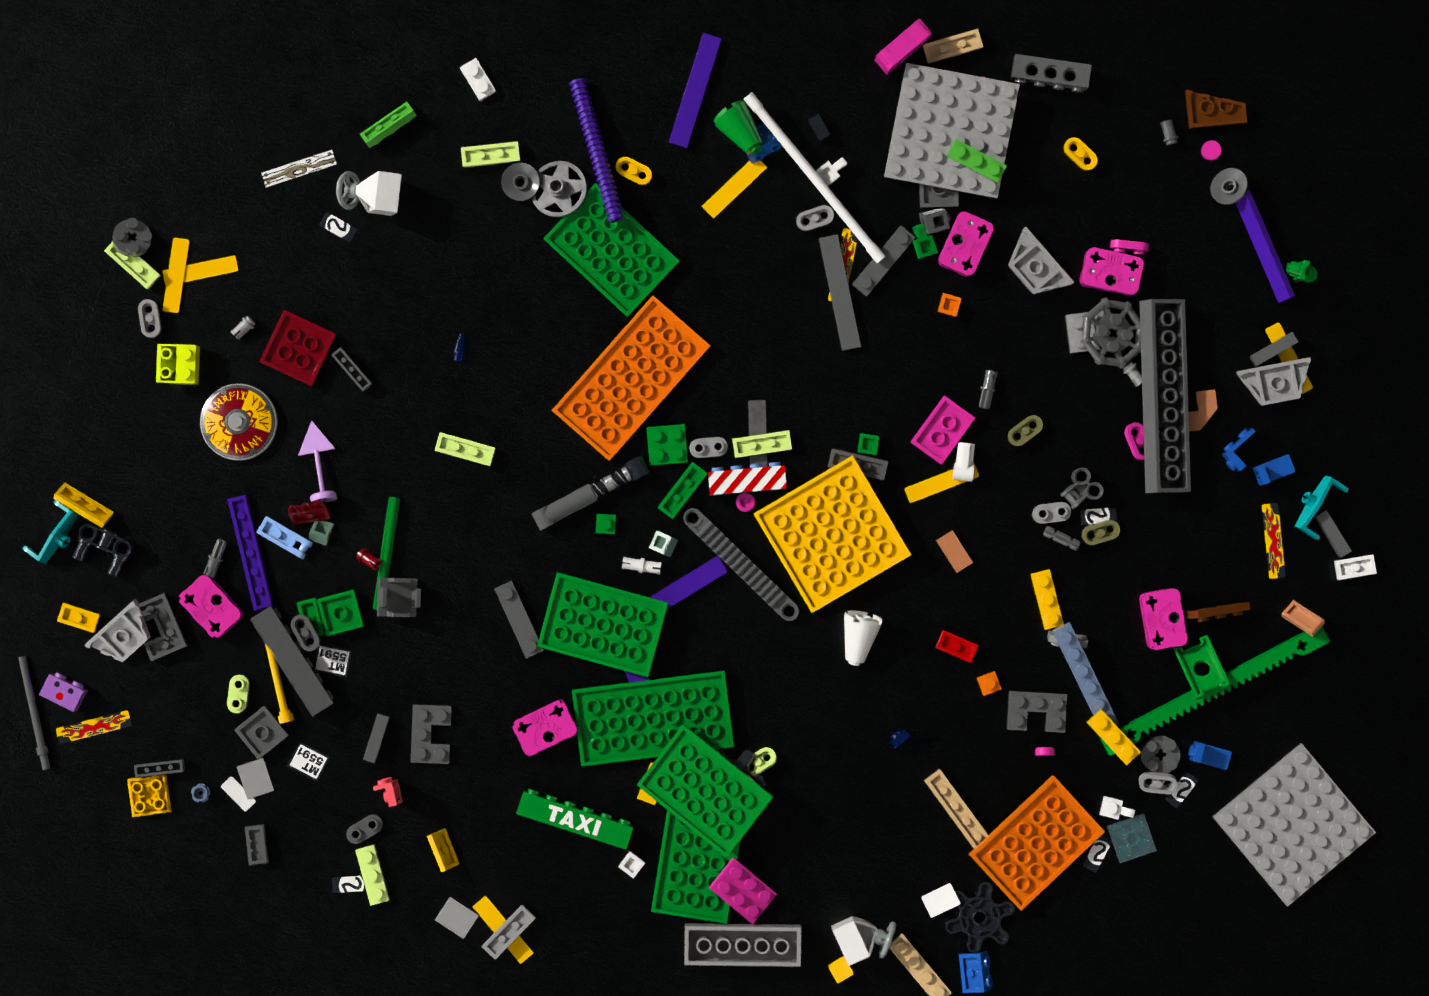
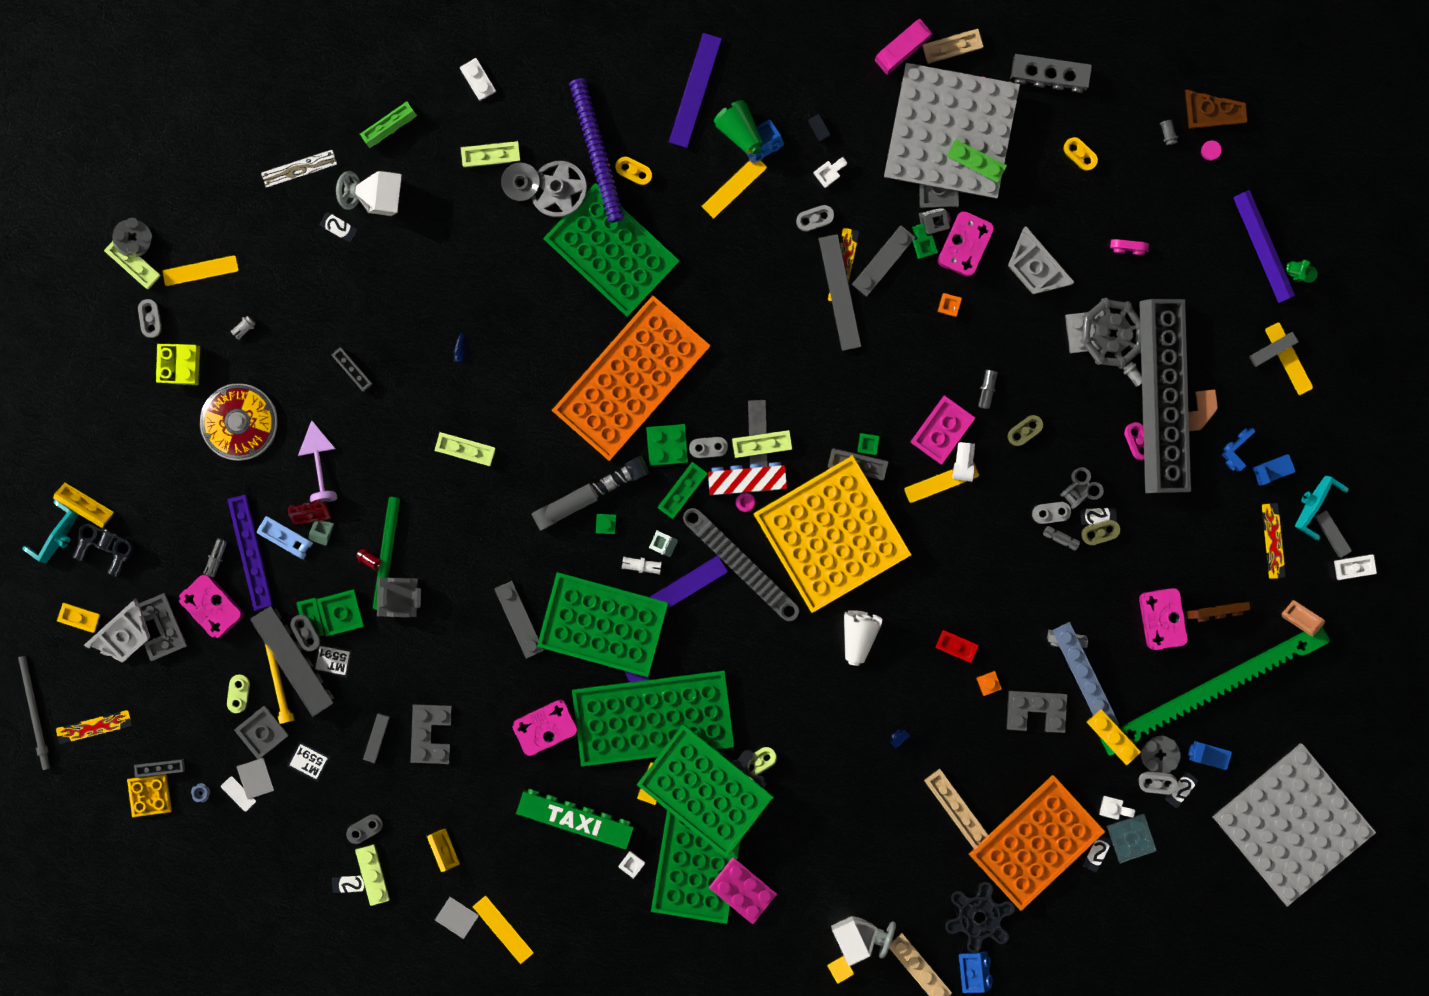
(63, 691): medium lavender brick -> none
(175, 275): yellow sticker -> none
(256, 844): dark grey plate -> none
(298, 348): dark red plate -> none
(392, 794): coral bracket -> none
(508, 931): light grey plate -> none
(742, 944): light grey brick -> none
(757, 107): white piece -> none
(940, 900): white sticker -> none
(954, 551): nougat tile -> none
(1045, 751): dark pink tile -> none
(1047, 599): yellow plate -> none
(1111, 265): dark pink axle -> none
(1203, 653): green piece -> none
(1224, 181): dark grey dish -> none
(1276, 381): light grey wing -> none

